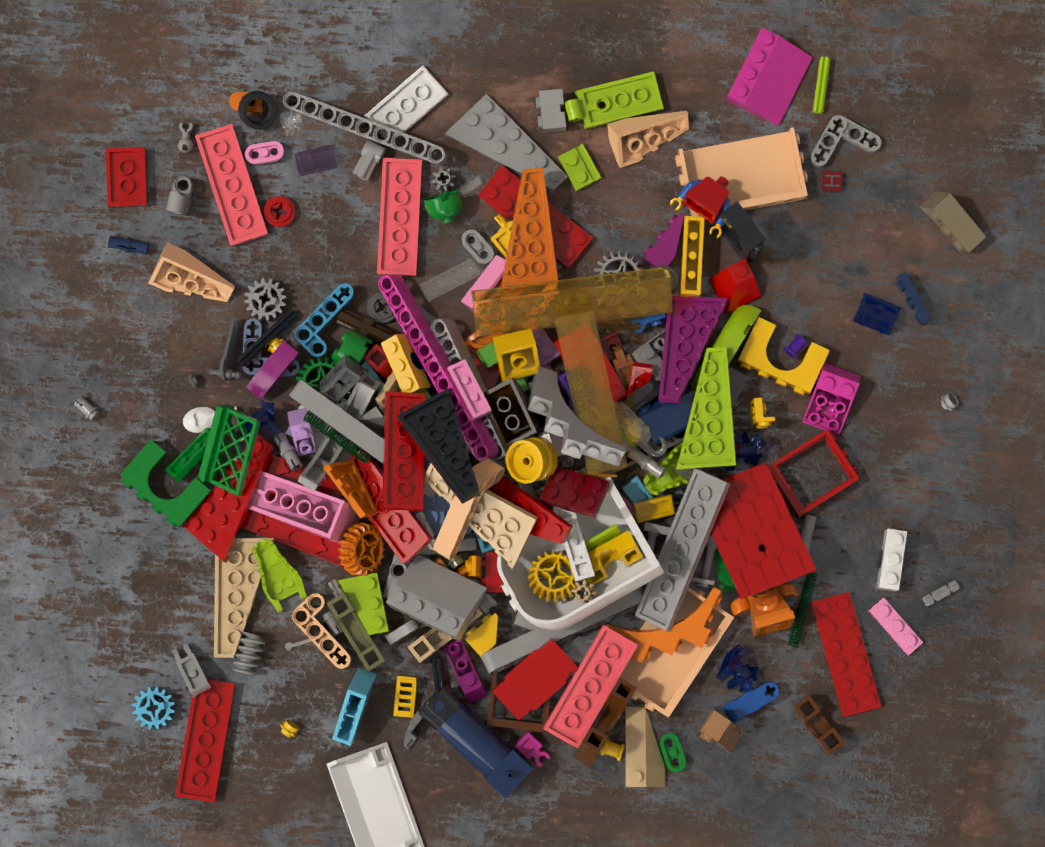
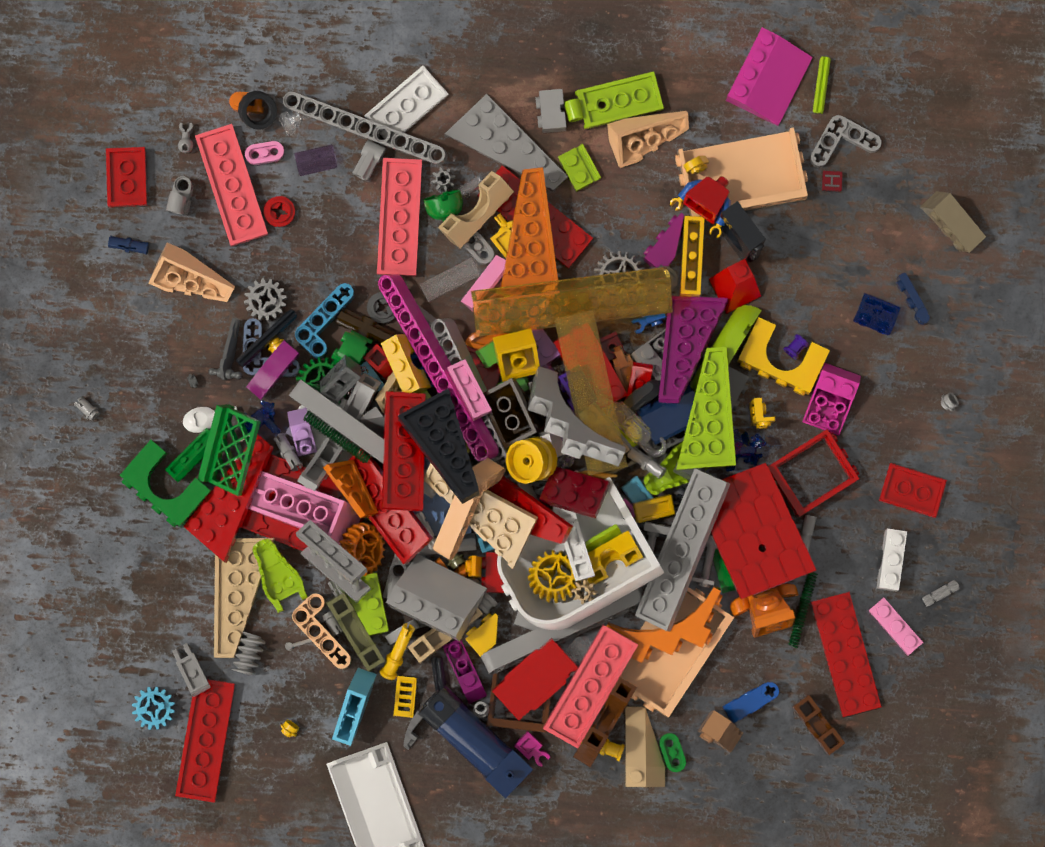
(333, 561): none -> light grey fence
(395, 659): none -> yellow pin
(483, 714): none -> light grey pin
(493, 194): none -> tan arch
(697, 165): none -> yellow plate
(742, 673): clear blue piece -> none
(912, 490): none -> red tile

